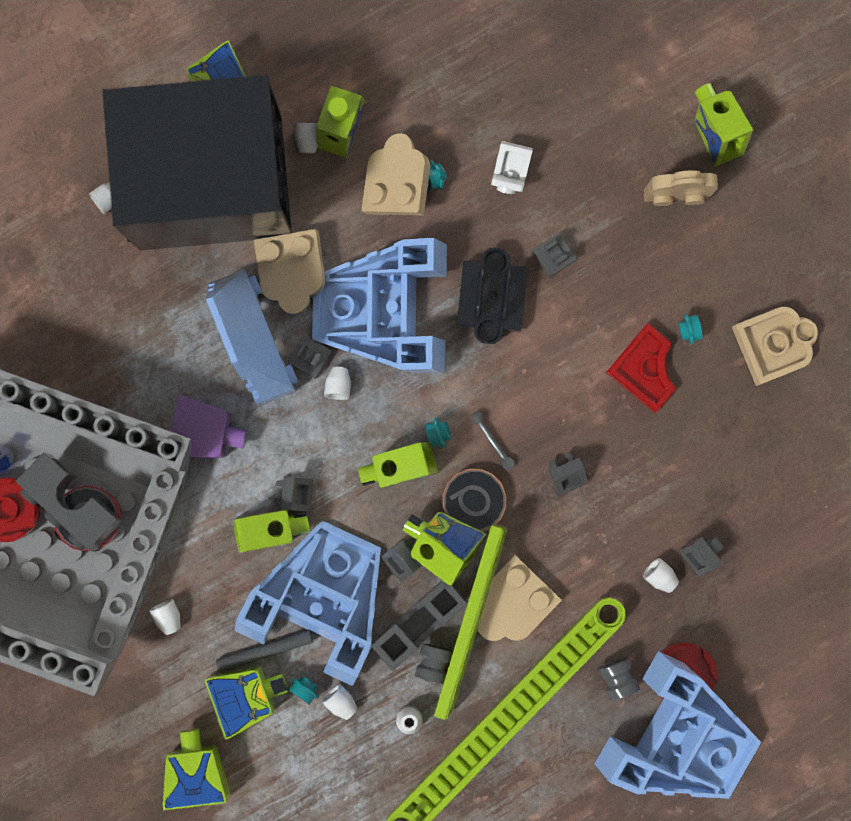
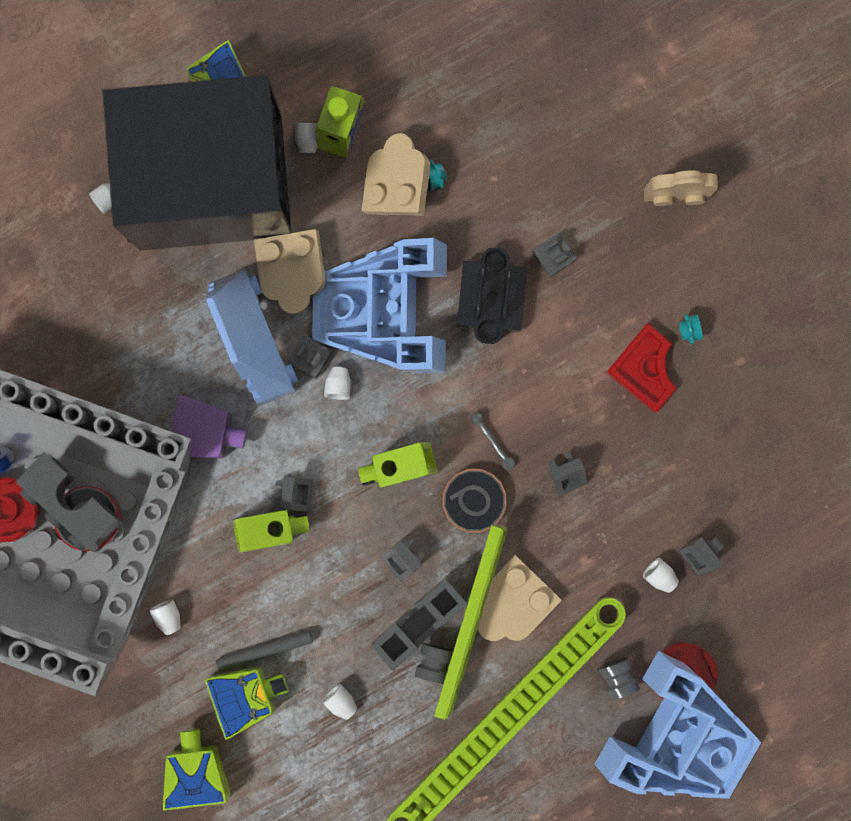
(304, 689): teal plate -> none
(325, 589): light blue wedge -> none
(409, 712): white hose -> none
(438, 433): teal plate -> none
(444, 545): lime torso -> none
(511, 167): white bracket -> none
(721, 124): lime torso -> none
(776, 343): tan plate -> none

